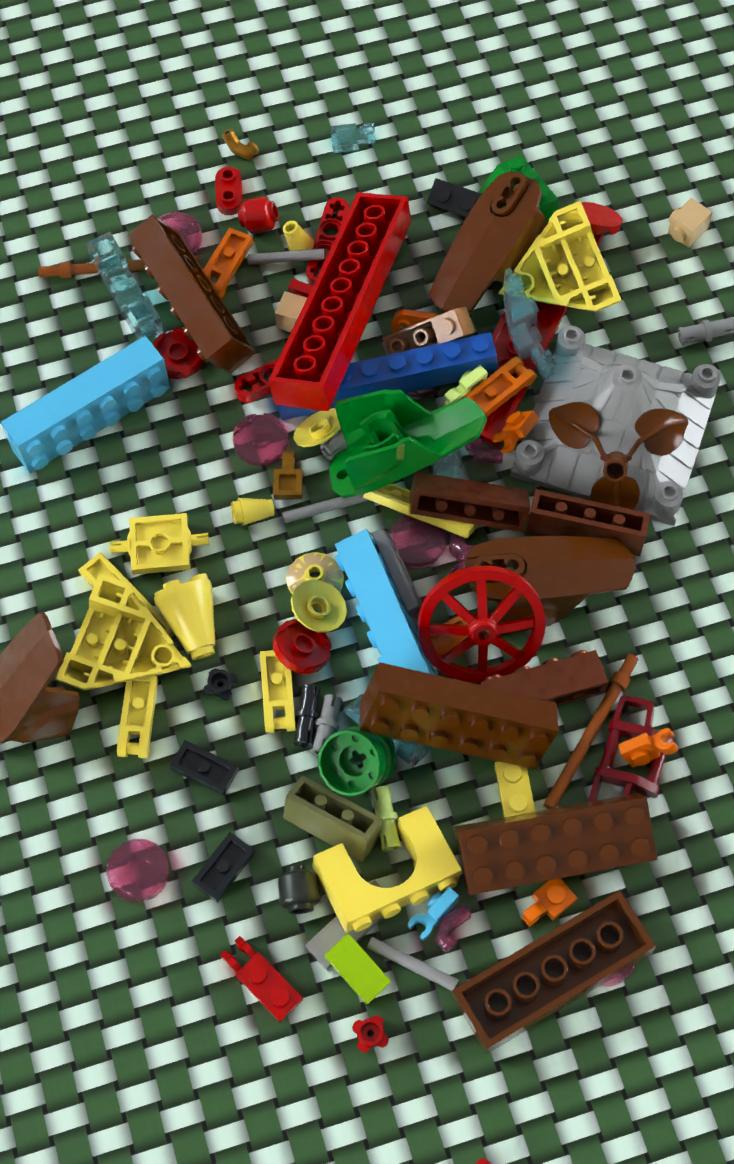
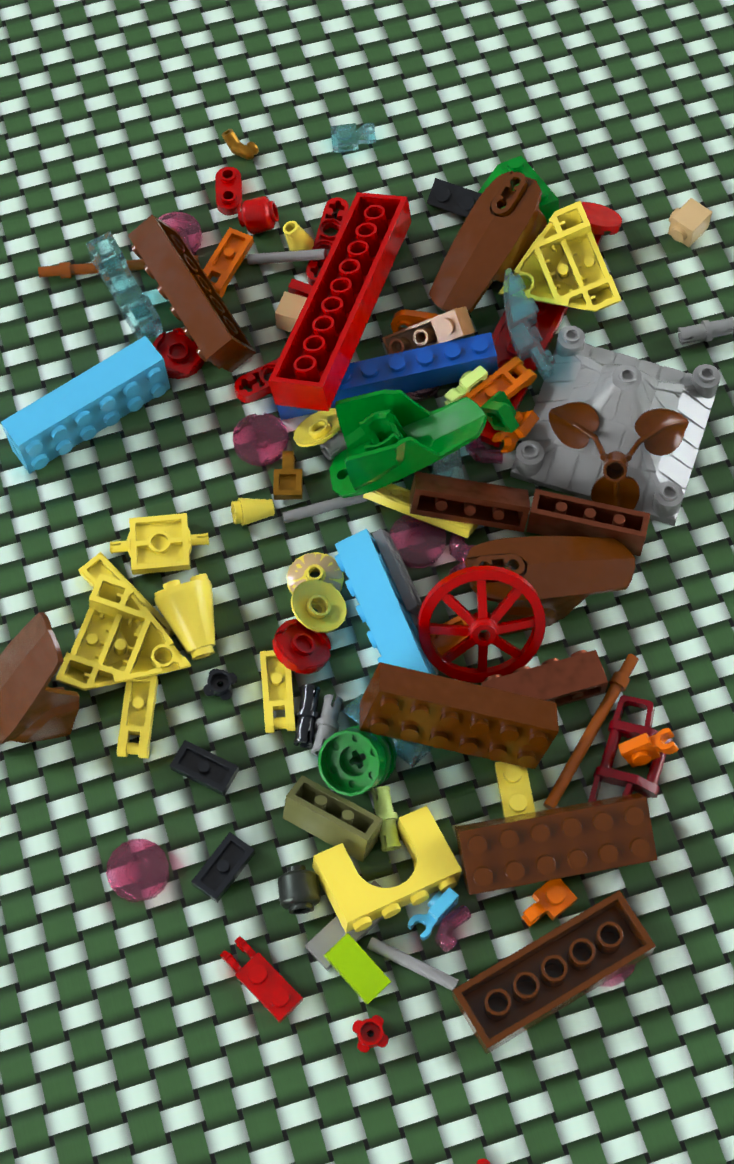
(500, 413): none -> green bracket

